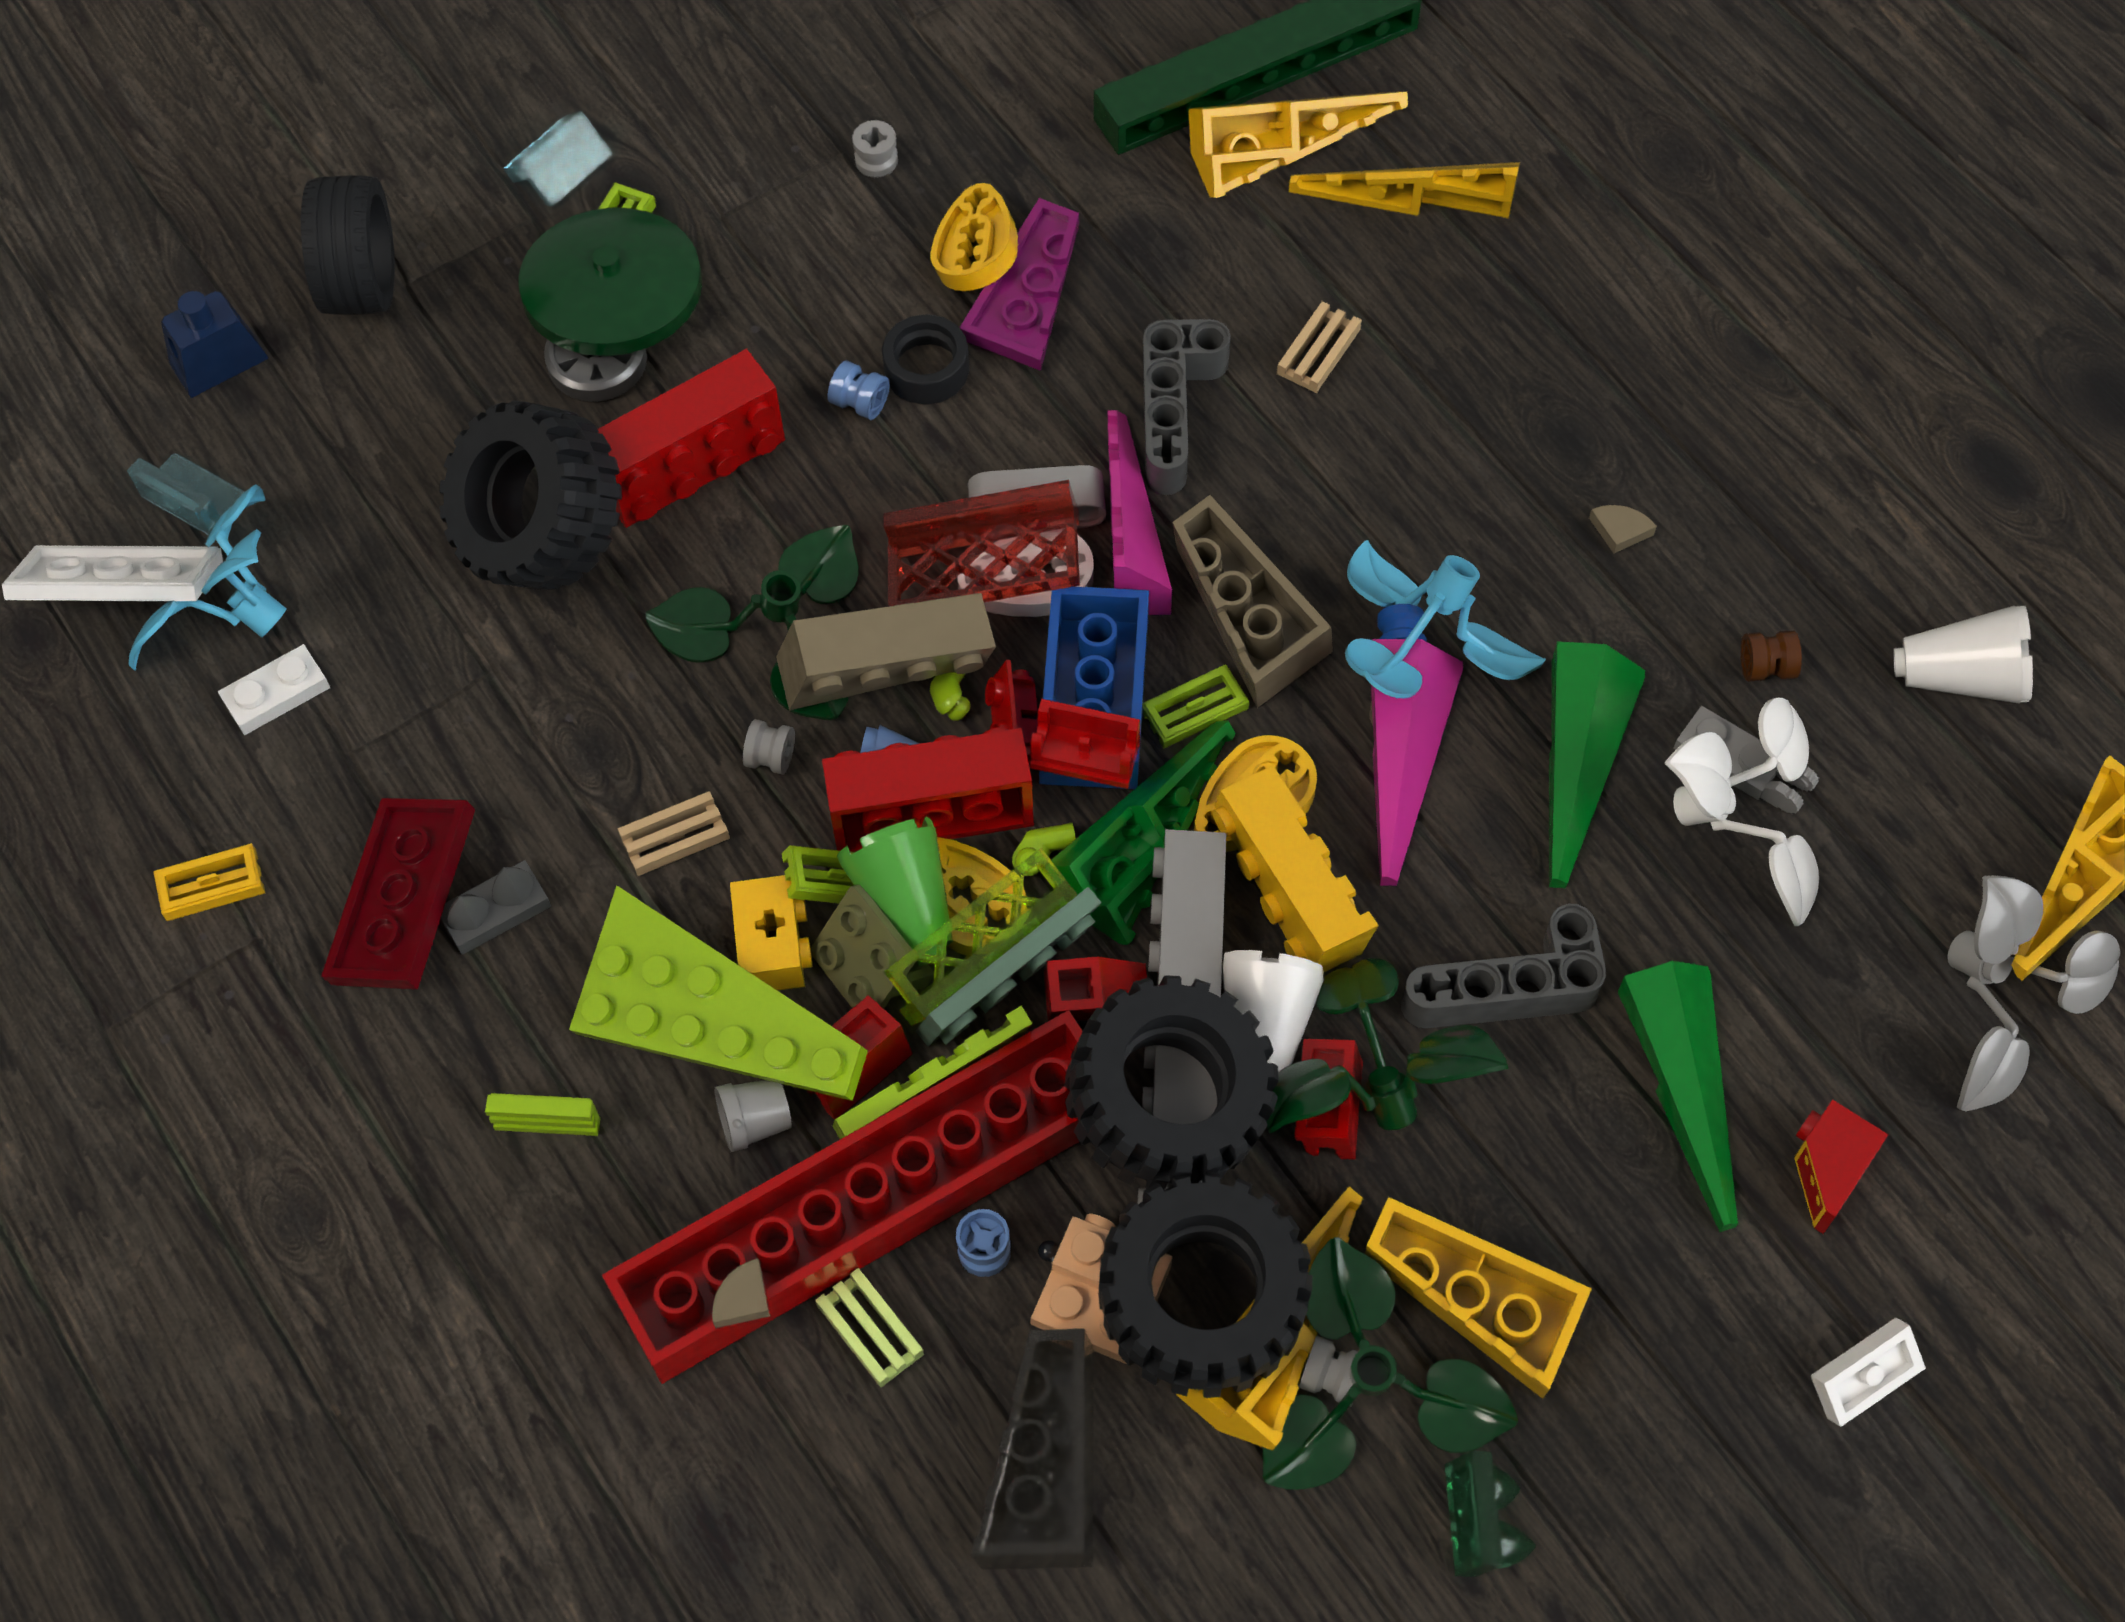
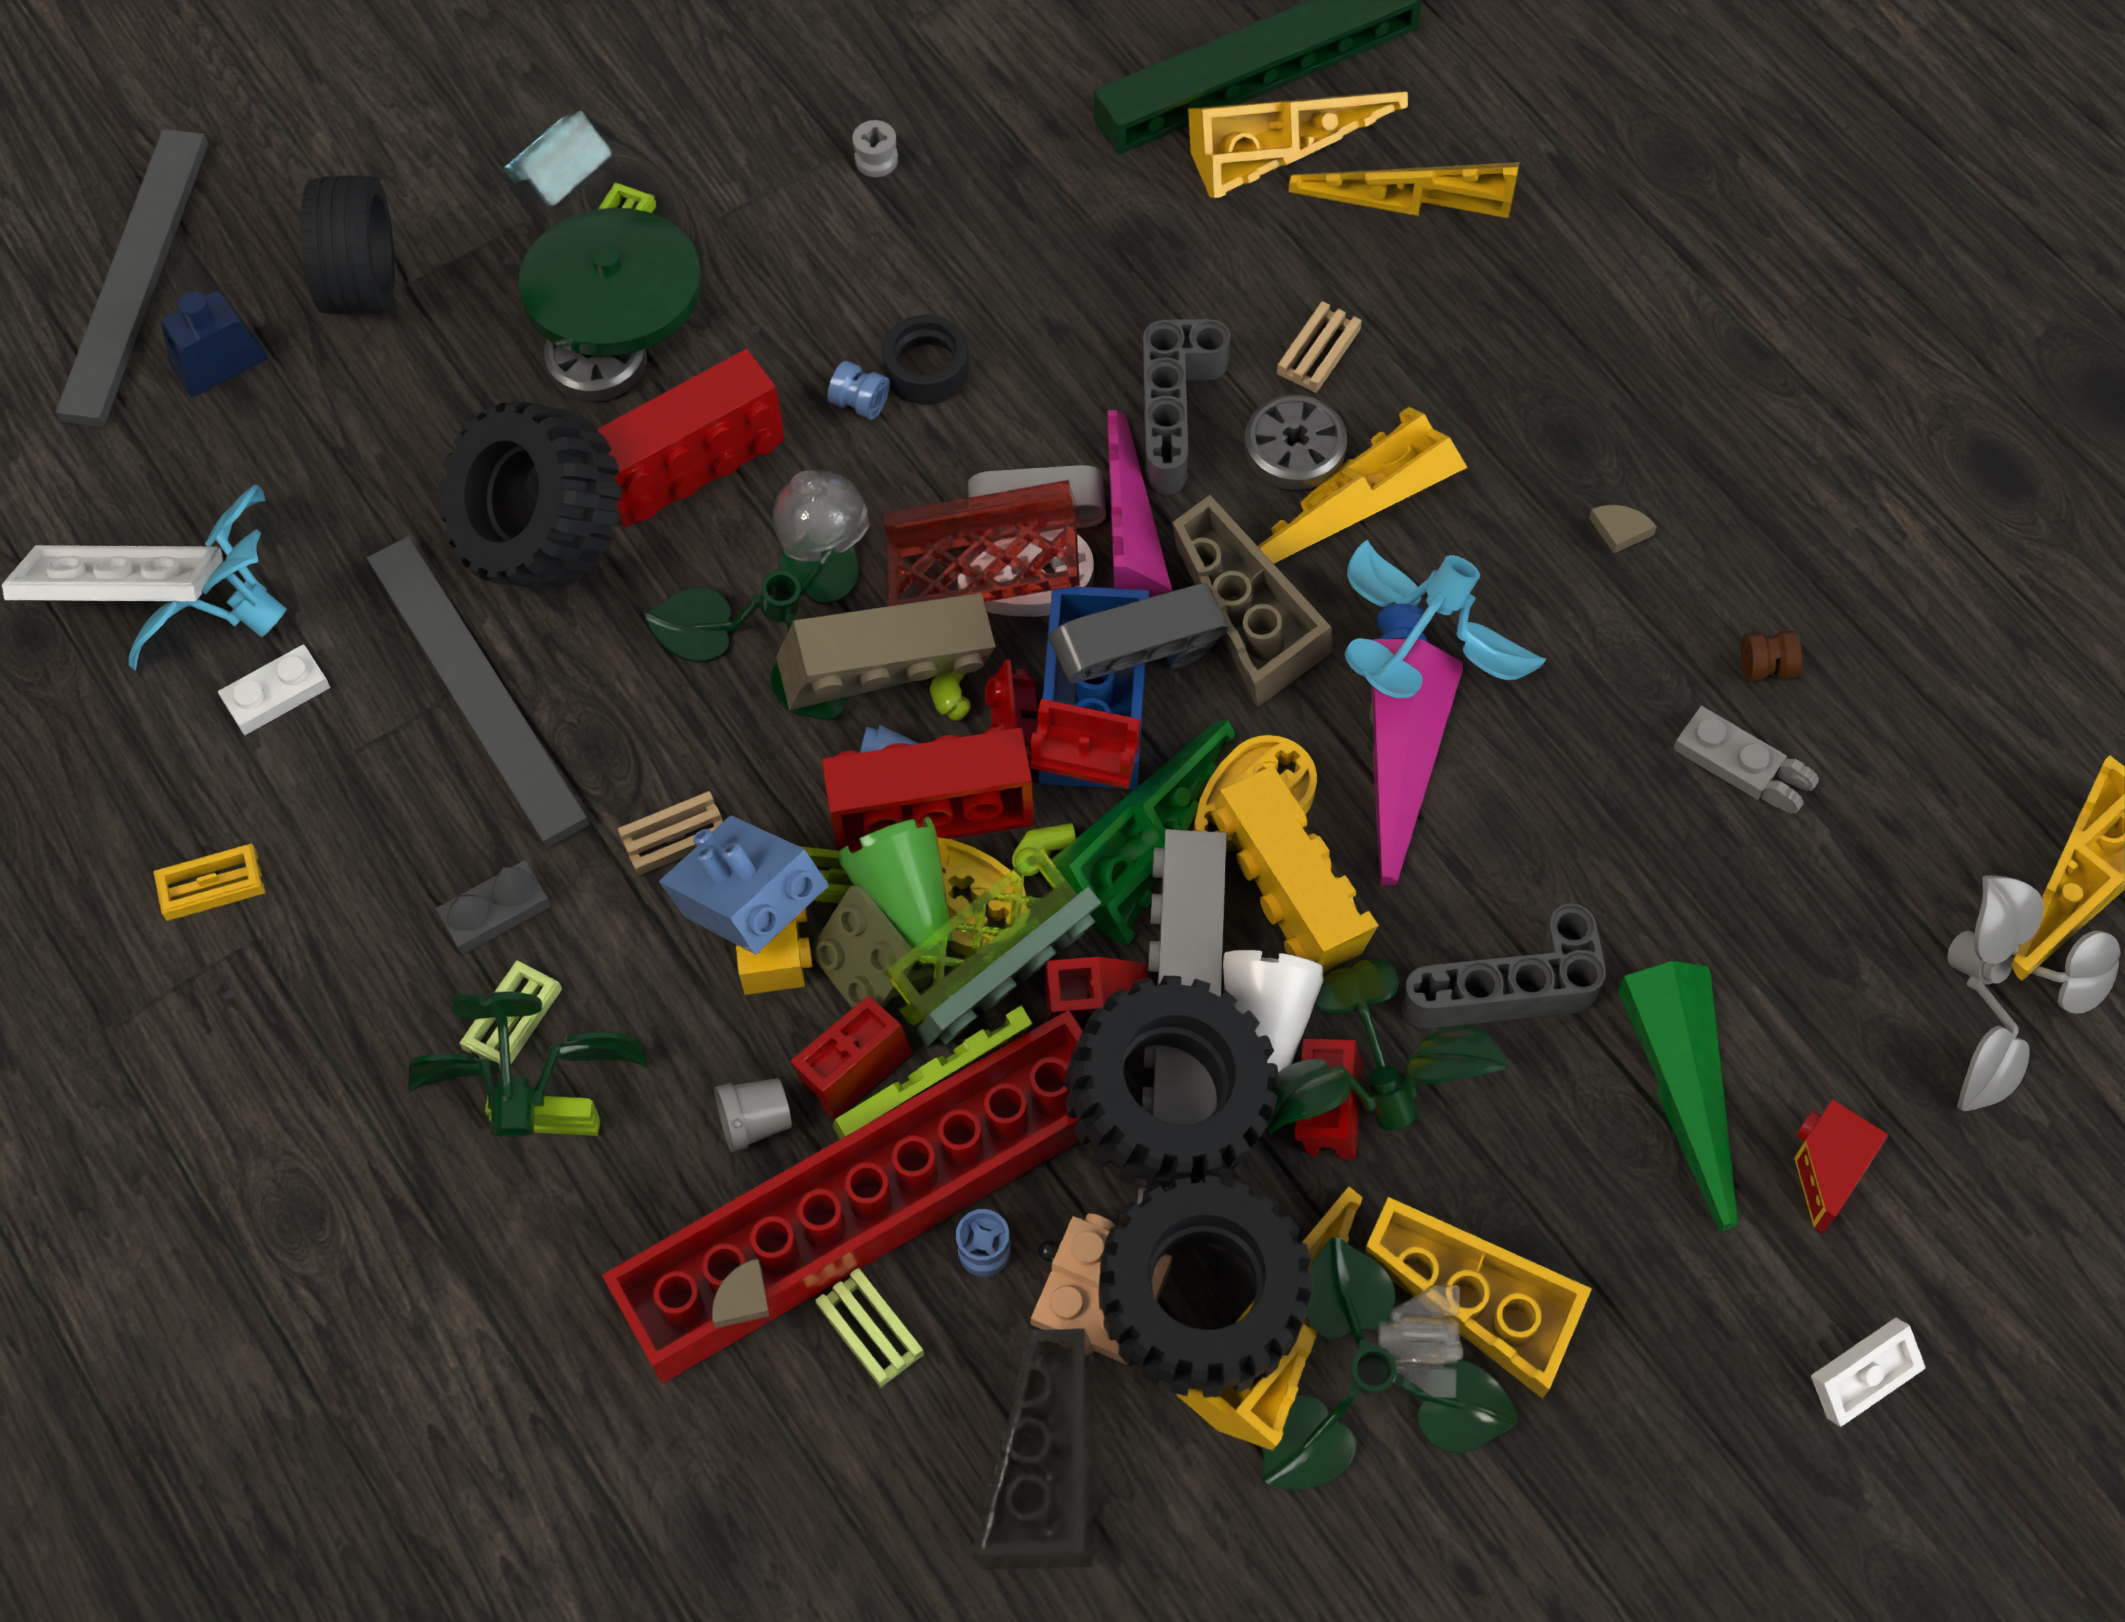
(132, 279): none -> dark grey tile
(185, 490): clear light blue panel -> none
(398, 893): dark red plate -> none
(478, 693): none -> dark grey tile
(513, 1099): none -> dark green plant
(526, 1026): none -> yellowish green tile
(686, 1001): lime wing -> none
(743, 883): none -> medium blue piece
(768, 746): light grey wheel -> none
(817, 514): none -> clear cylinder
(975, 216): yellow piece -> none
(1020, 307): magenta wing -> none
(1170, 625): none -> dark grey beam
(1200, 722): lime tile -> none
(1297, 465): none -> flat silver wheel
(1328, 1369): light grey wheel -> none
(1379, 477): none -> yellow wedge
(1425, 1340): none -> clear brick
(1474, 1496): clear green tile -> none
(1590, 712): green wedge -> none
(1707, 796): white plant -> none
(1972, 657): white cone -> none

